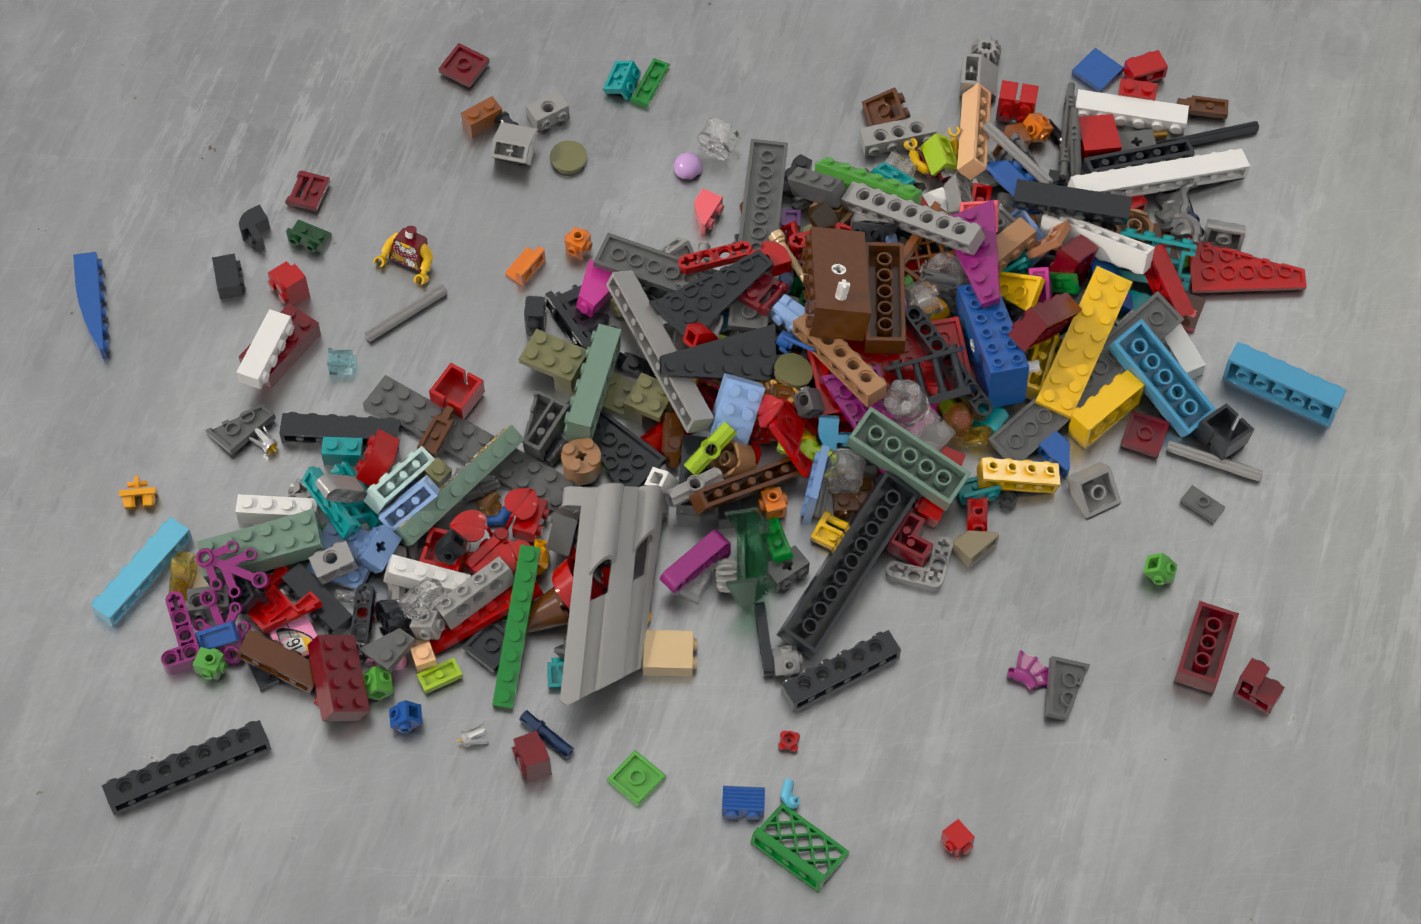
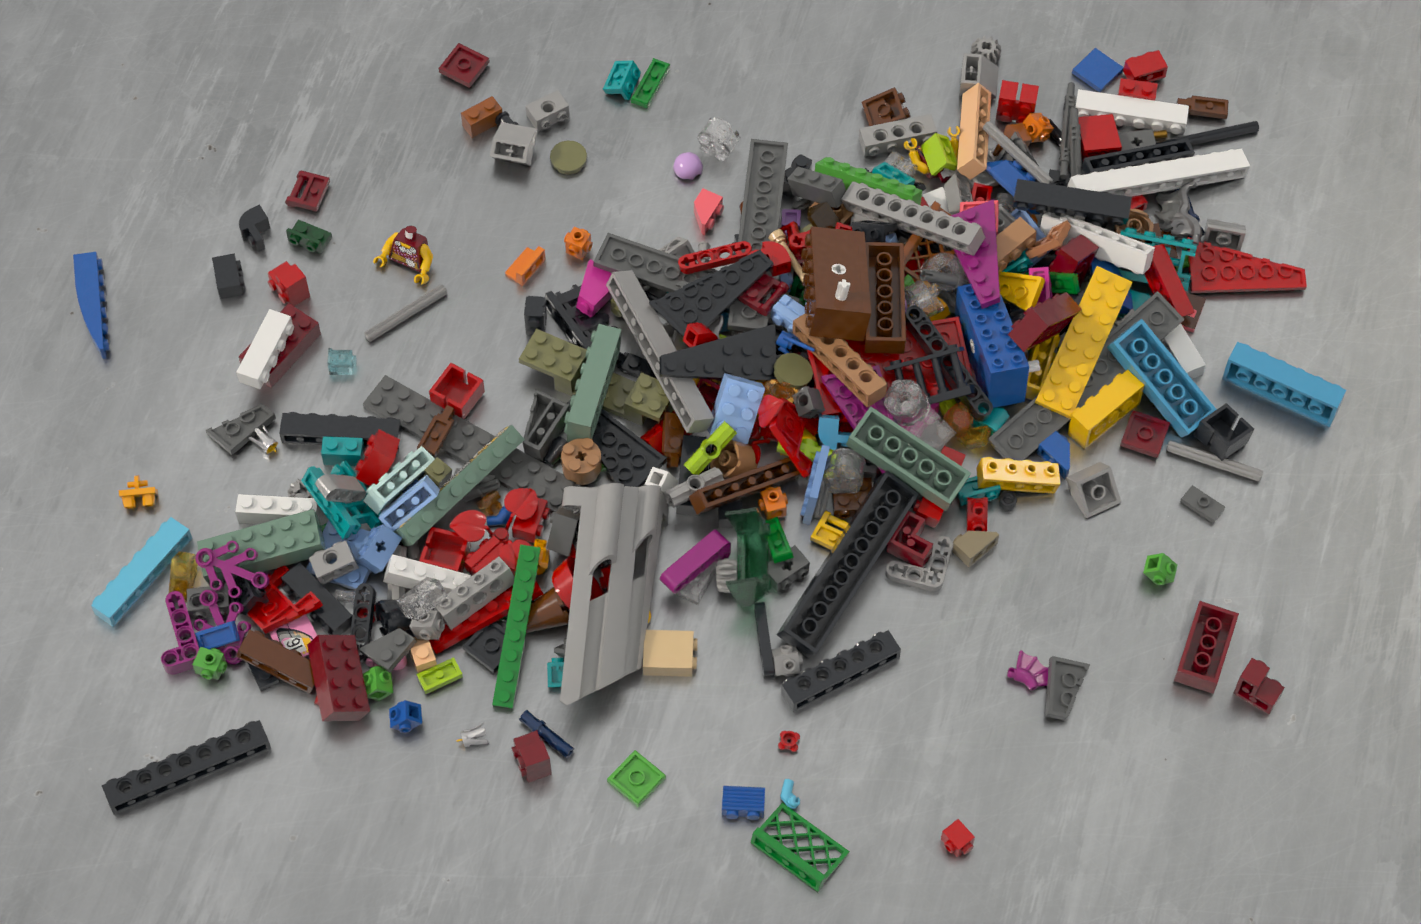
(450, 547): black brick -> none

